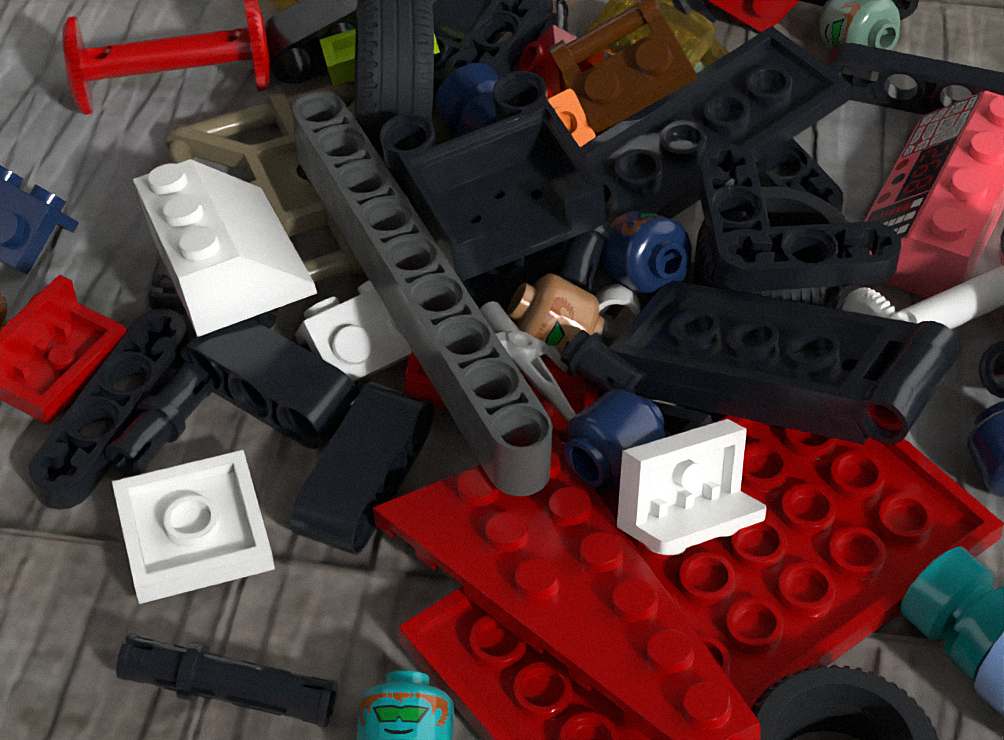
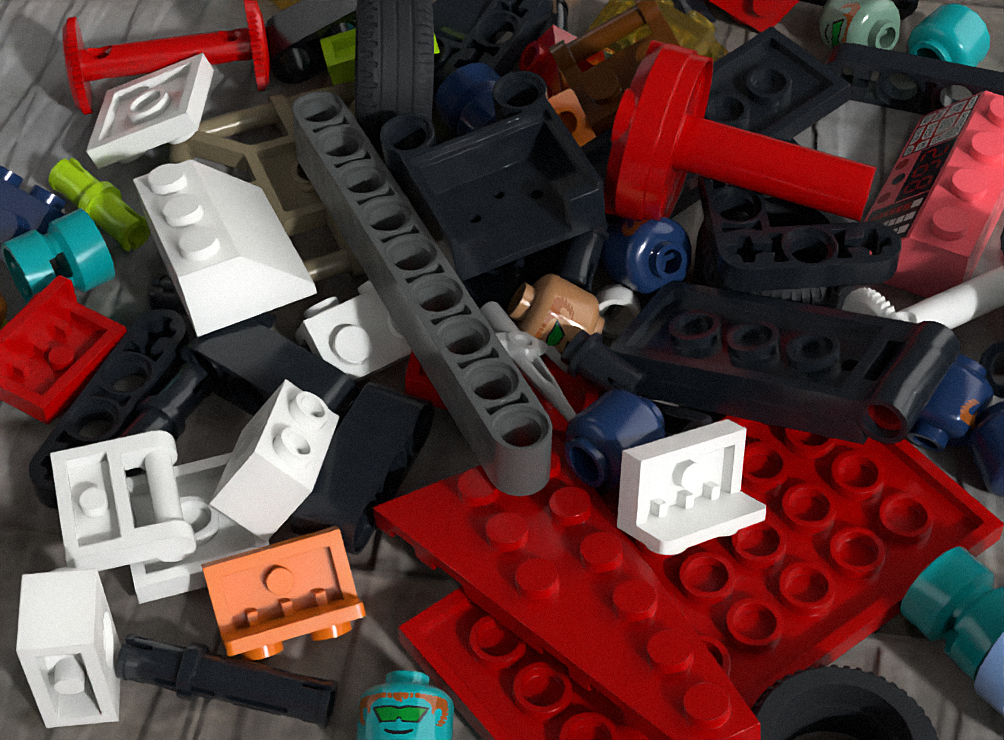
(69, 647): none -> white brick
(74, 246): none -> teal wheel
(98, 508): none -> white plate
(101, 202): none -> lime pin
(151, 112): none -> white plate
(275, 460): none -> white brick
(283, 594): none -> orange bracket
(664, 137): none -> red piece
(951, 35): none -> teal head
(953, 407): none -> dark blue head

